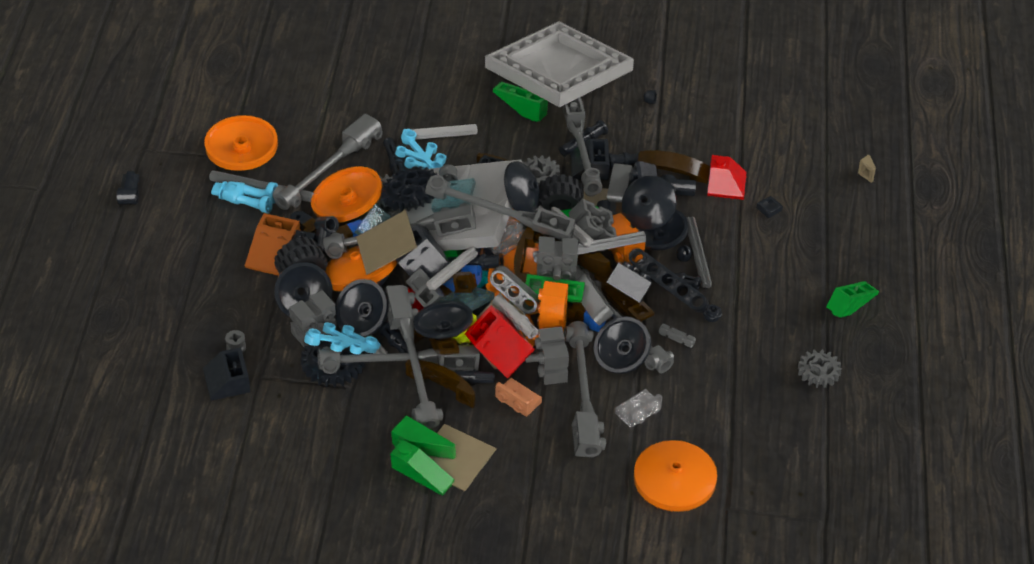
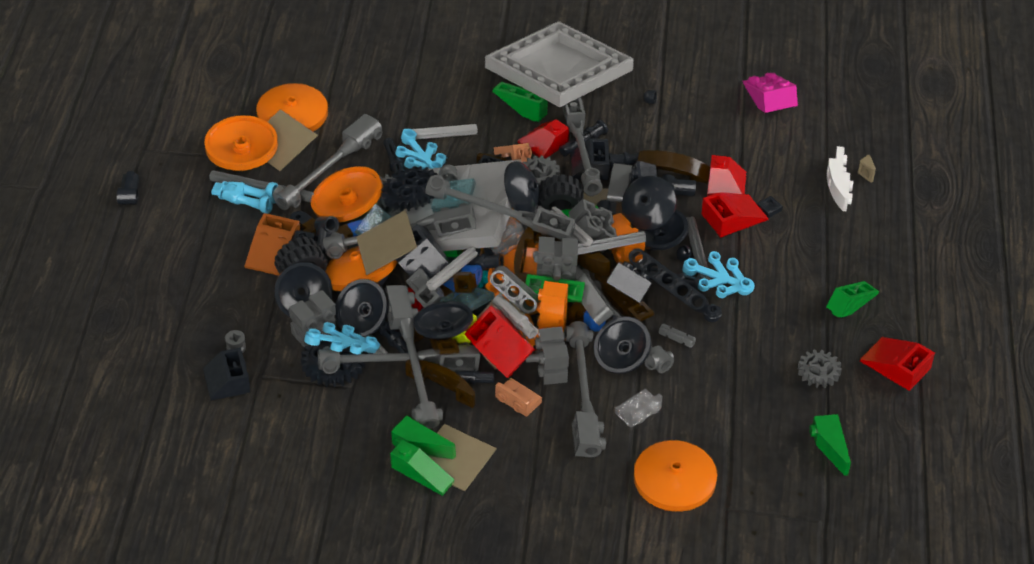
(291, 138): none -> dark tan piece
(297, 100): none -> orange dish
(517, 151): none -> nougat bracket
(546, 138): none -> red slope
(731, 212): none -> red slope
(739, 284): none -> medium azure plant
(771, 92): none -> dark pink slope
(831, 441): none -> green slope
(838, 180): none -> white slope
(899, 360): none -> red slope

